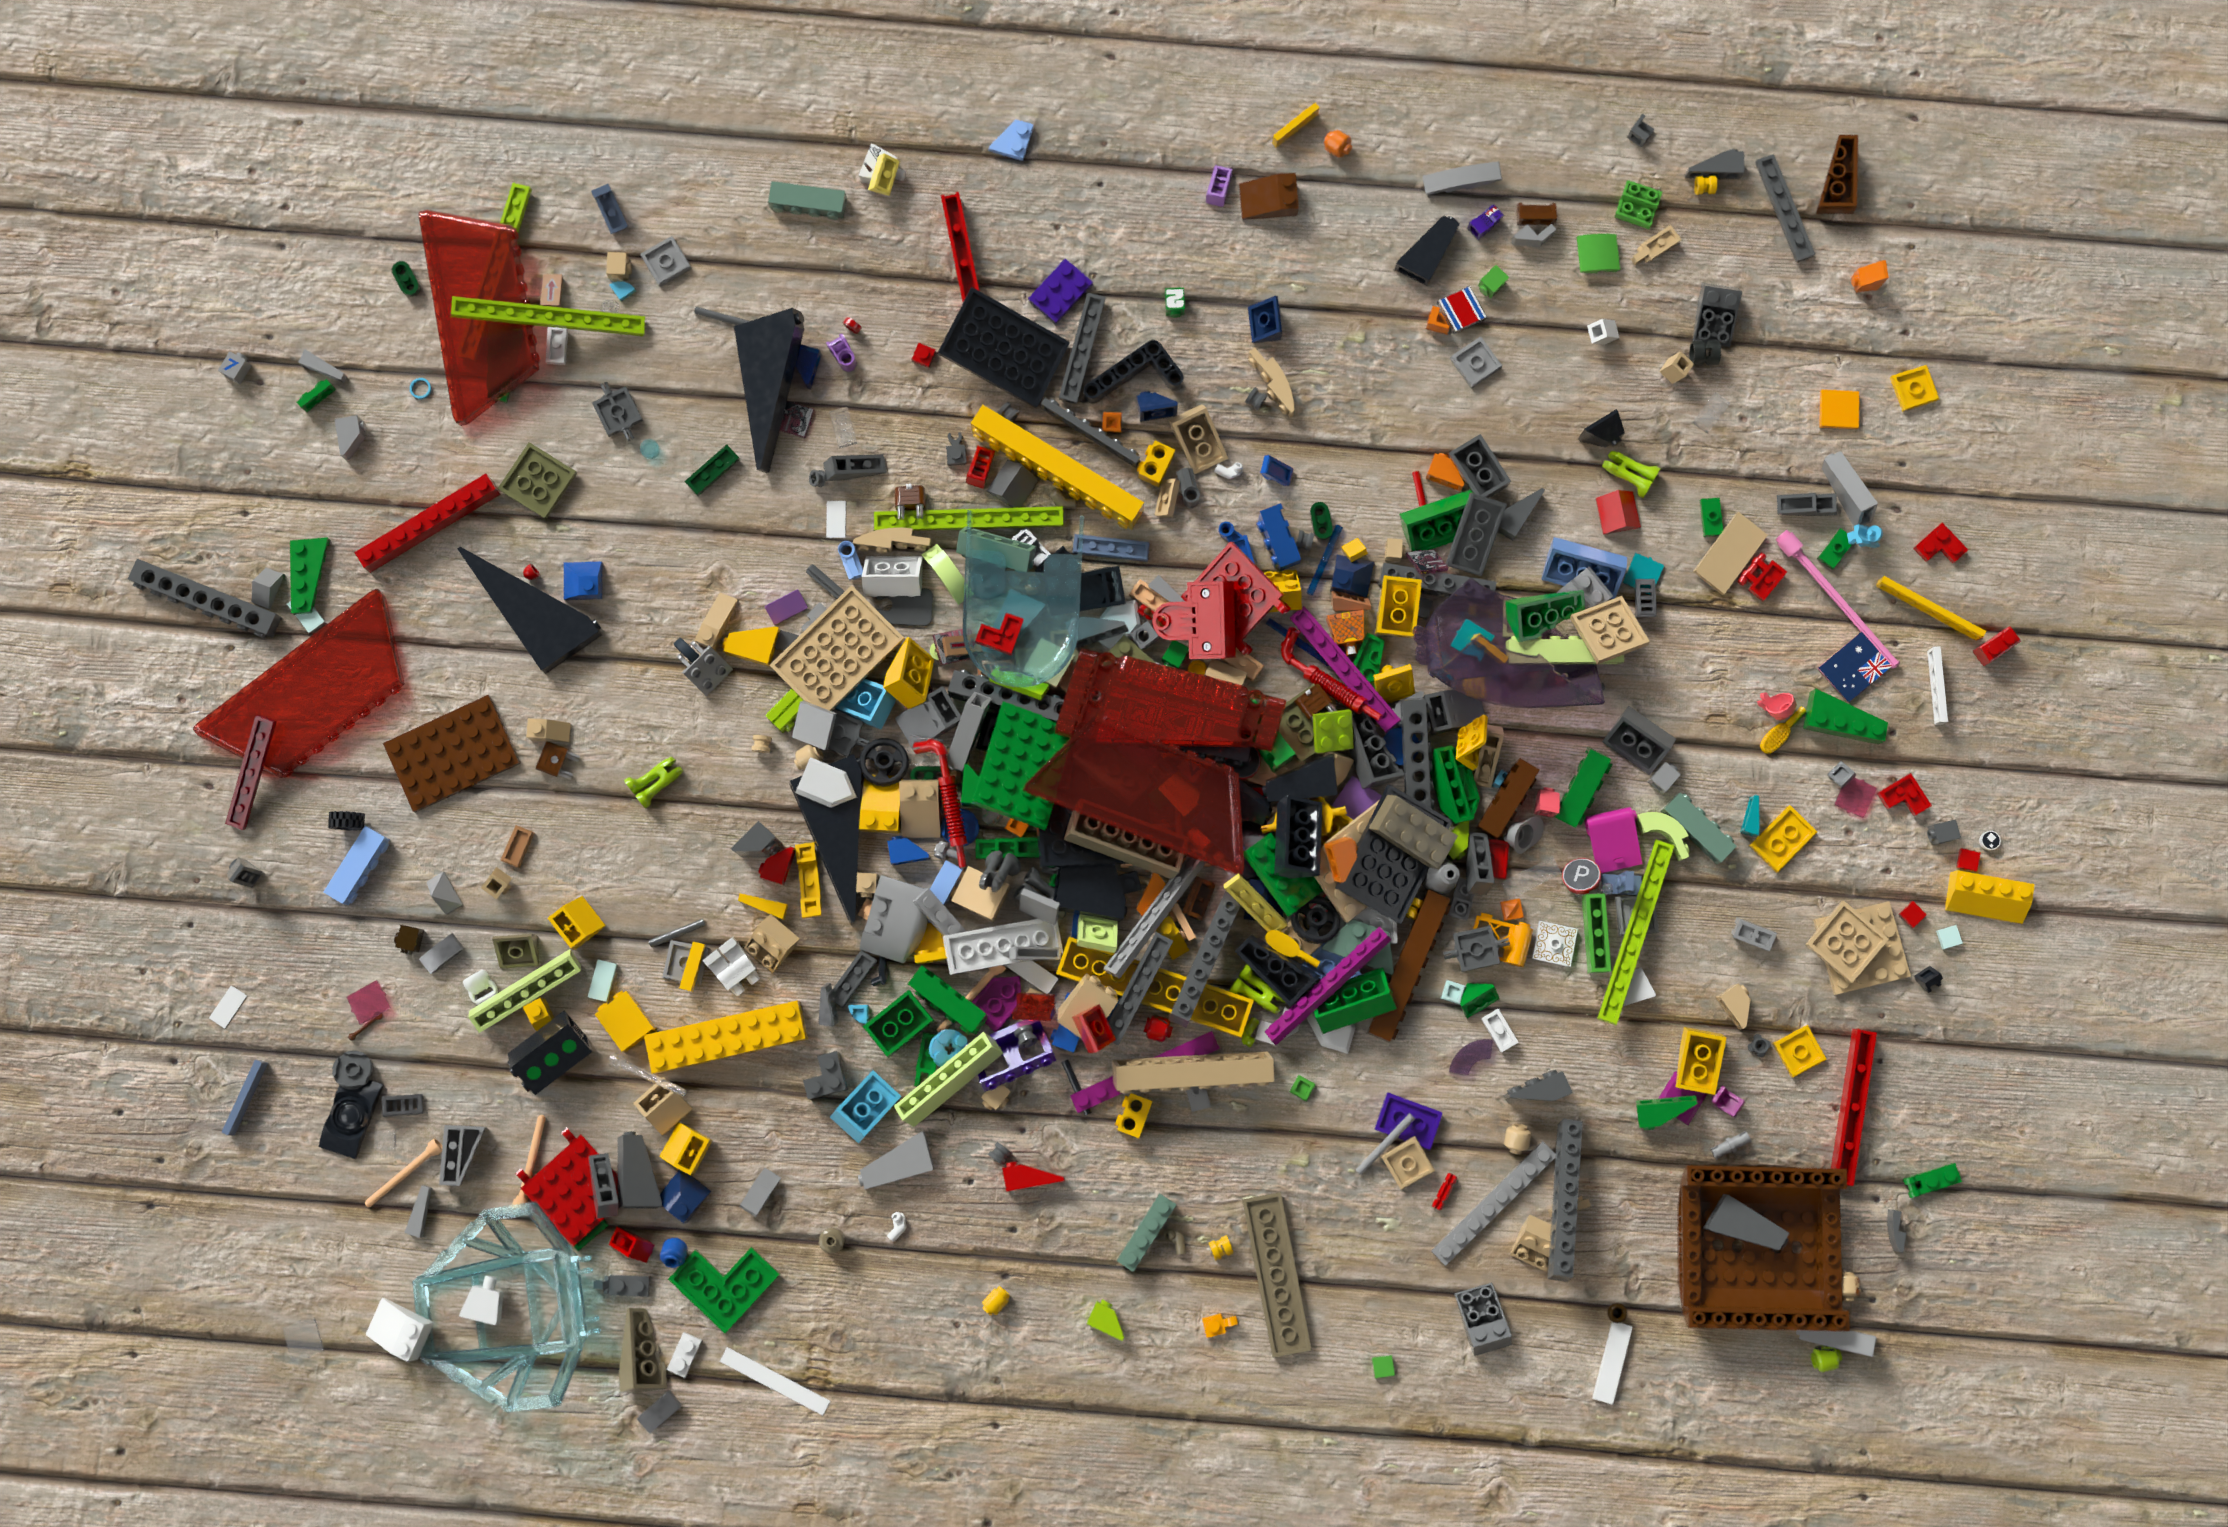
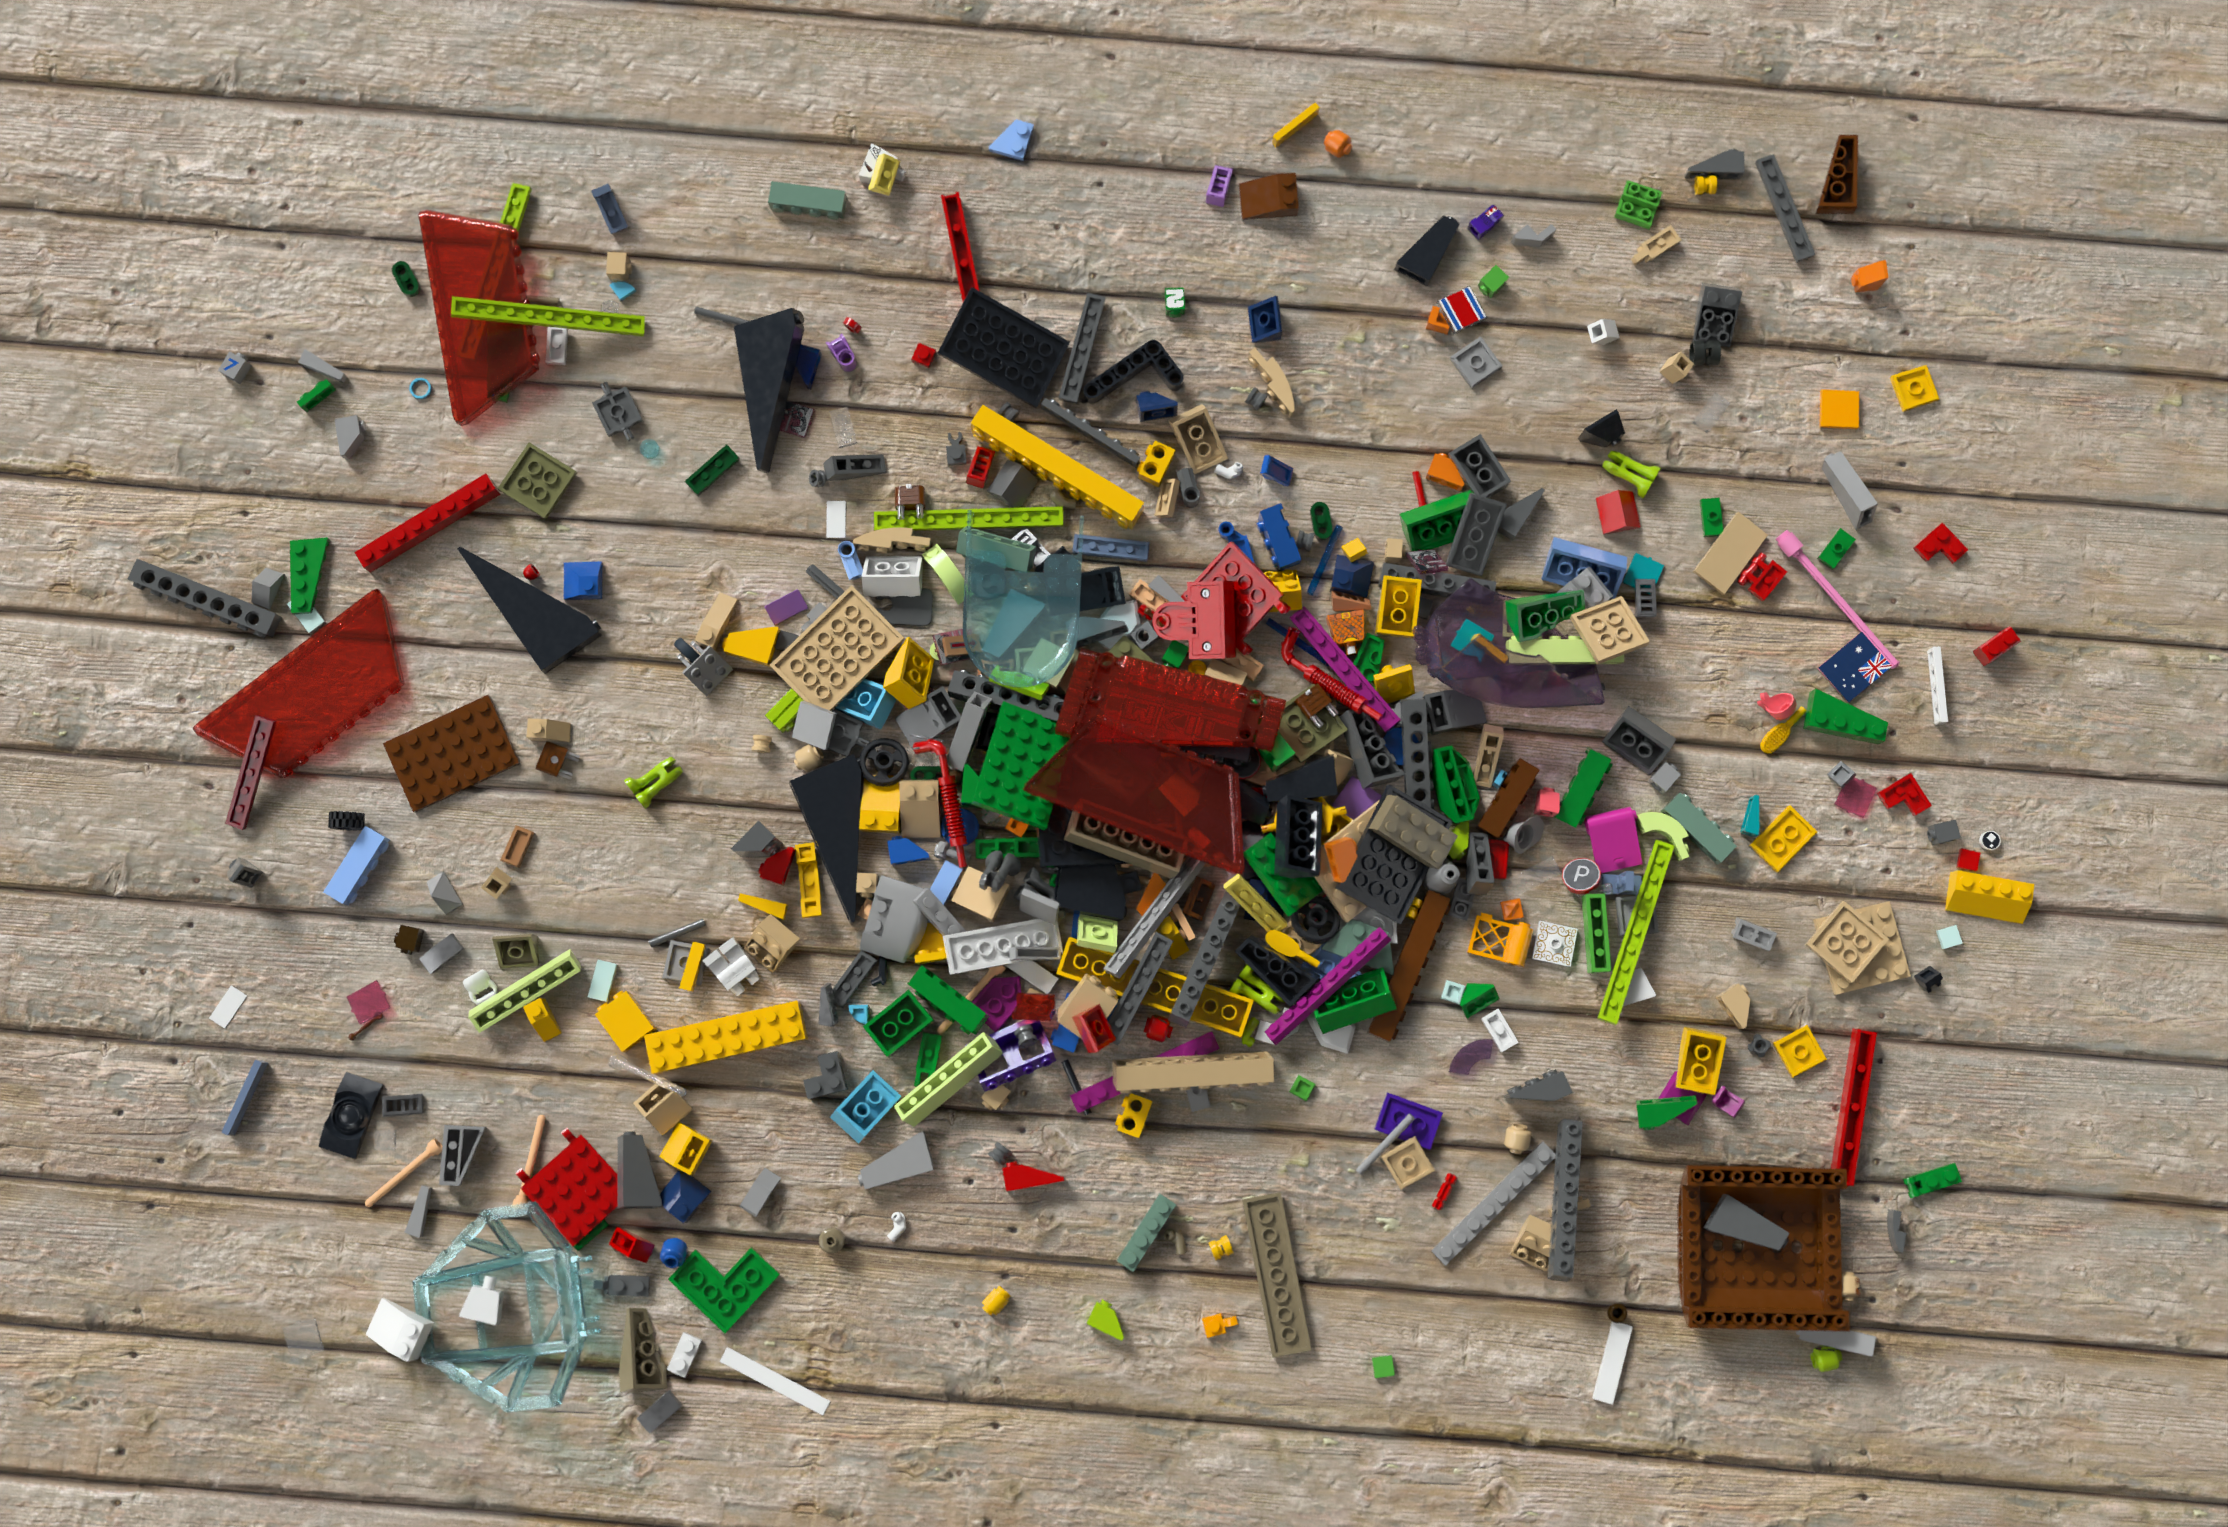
(352, 1070): dark grey tile -> none
(549, 1053): black brick -> none
(551, 290): tile -> none
(576, 922): yellow slope -> none
(603, 1186): dark grey slope -> none
(665, 261): light grey tile -> none
(825, 784): white tile -> none
(942, 1039): medium azure plate -> none
(1003, 639): red plate -> none
(1060, 291): dark purple plate -> none
(1112, 421): orange tile -> none
(1333, 731): lime plate -> none
(1462, 177): light grey slope -> none
(1470, 740): yellow bracket -> none
(1476, 948): dark grey plate -> none
(1483, 1319): dark grey slope -> none
(1536, 214): reddish brown hinge -> none
(1598, 253): bright green slope -> none
(1640, 132): dark grey panel -> none
(1730, 1145): light grey pin -> none
(1807, 504): dark grey slope -> none
(1865, 536): medium azure hips -> none
(1912, 914): red tile -> none
(1930, 608): yellow tile -> none

